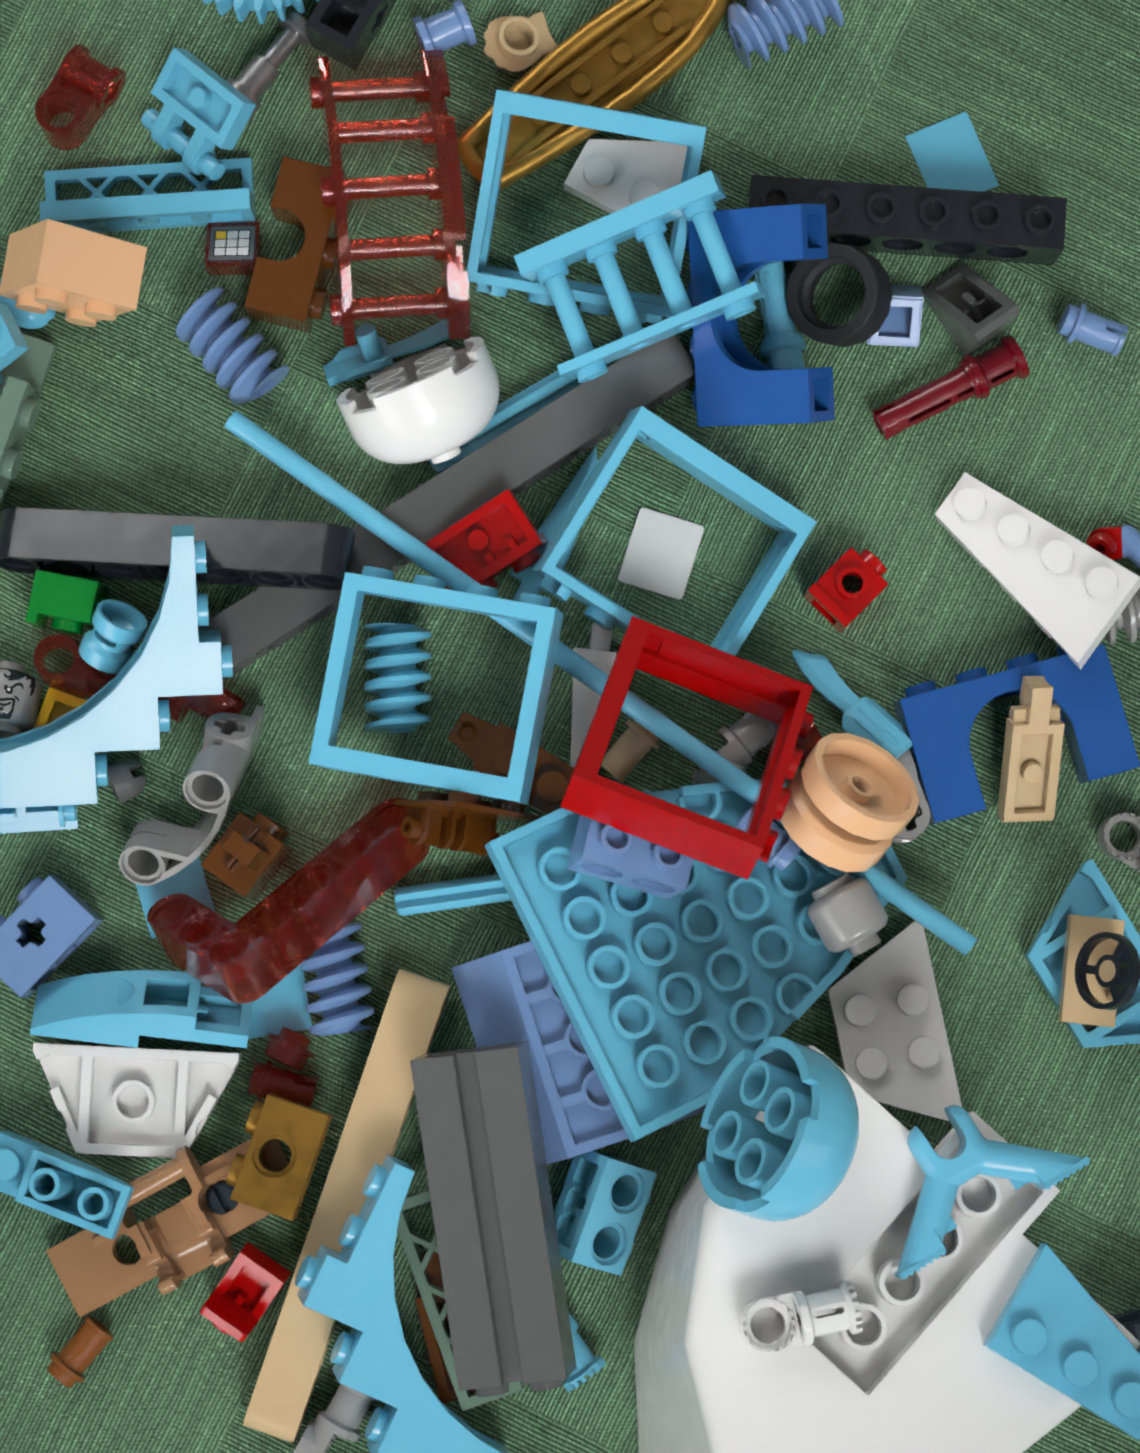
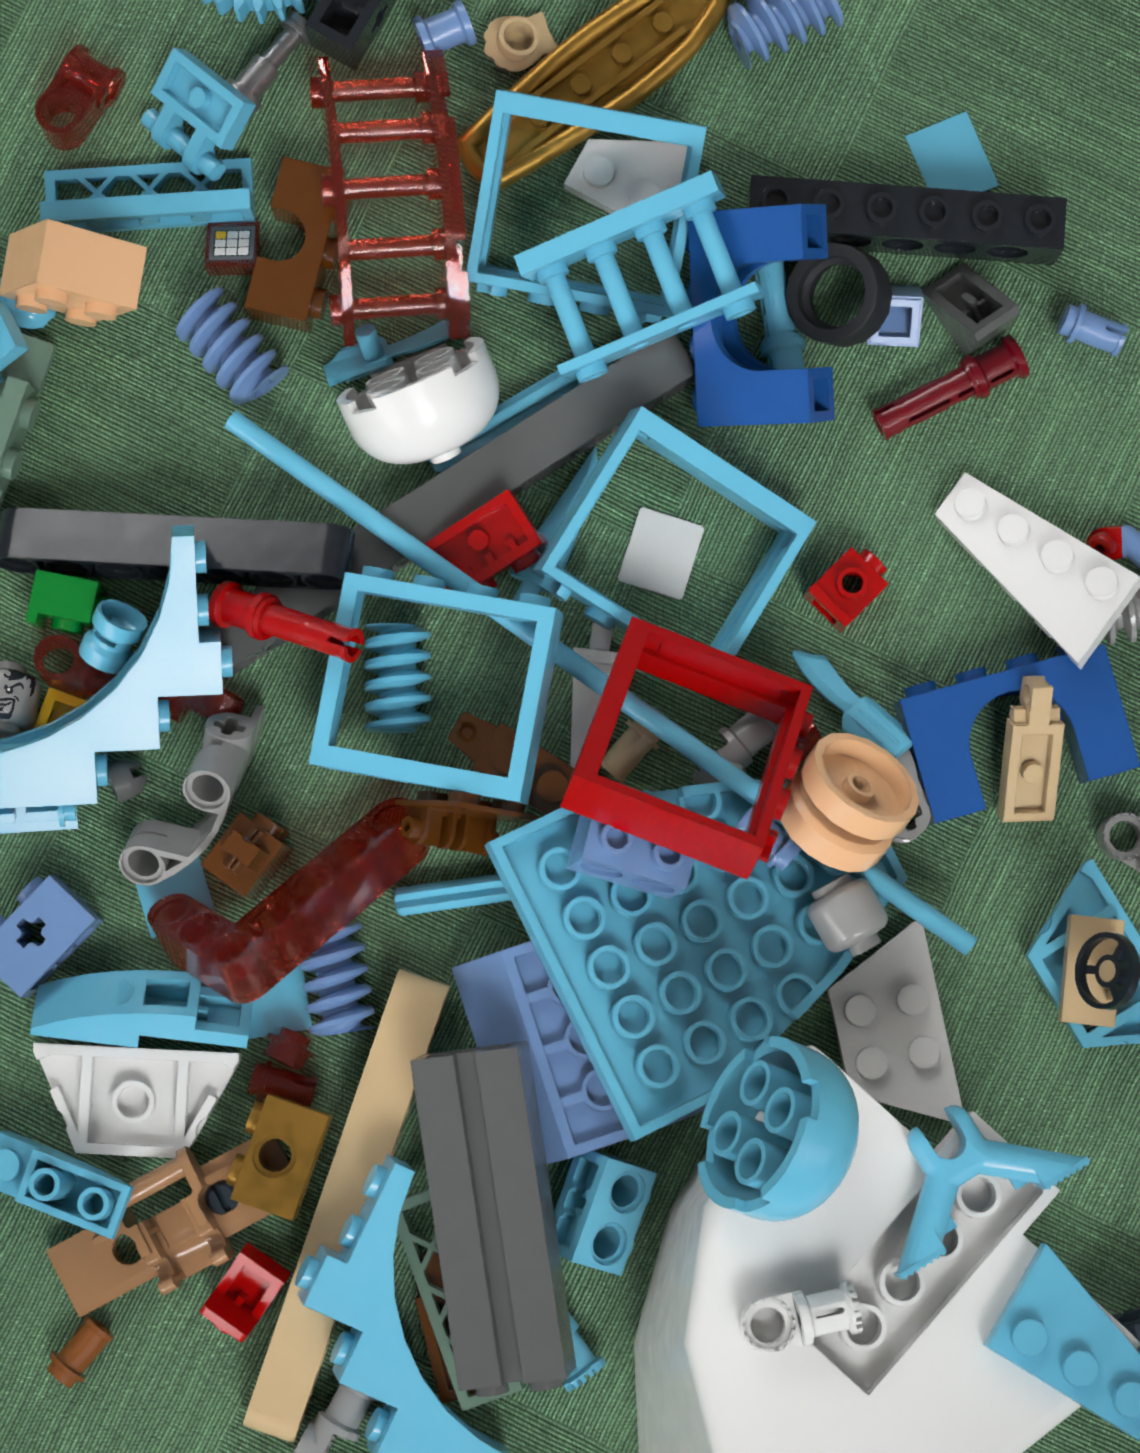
(267, 617): none -> red pin

